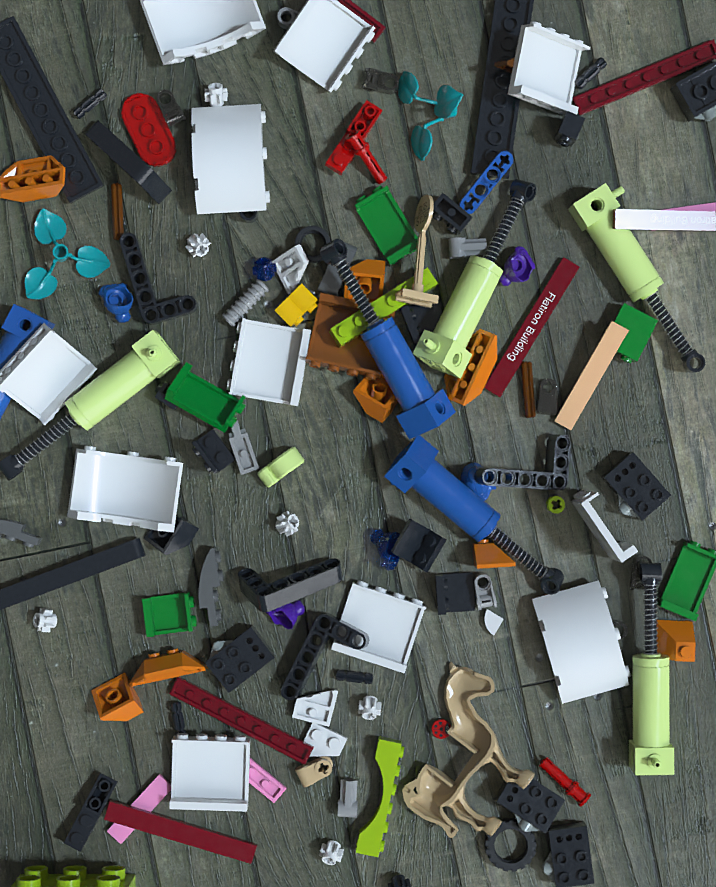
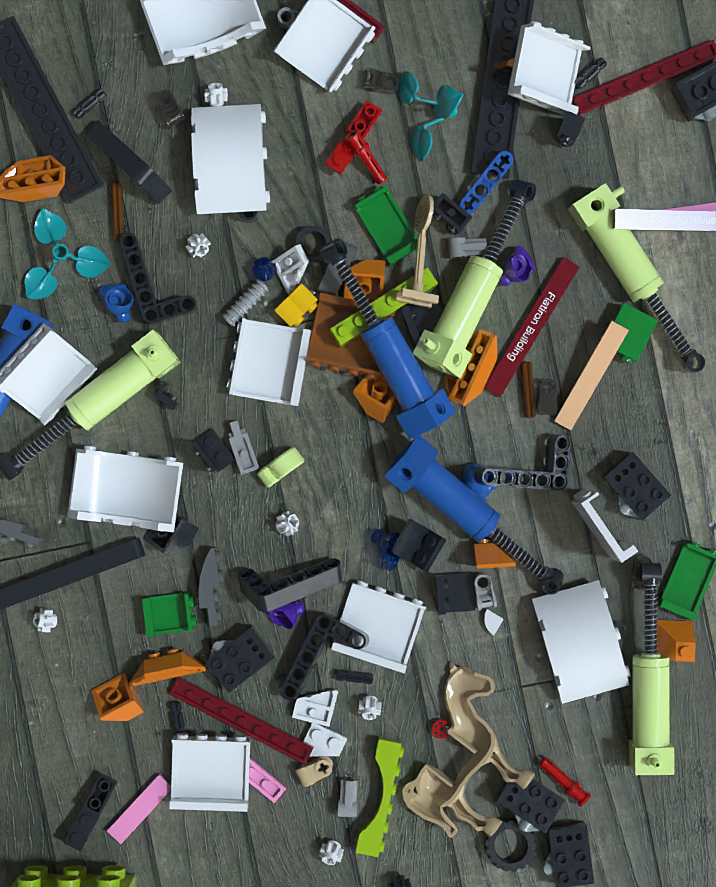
(148, 130): red tile -> none
(180, 831): dark red tile -> none
(204, 399): green panel -> none
(556, 510): lime bush -> none

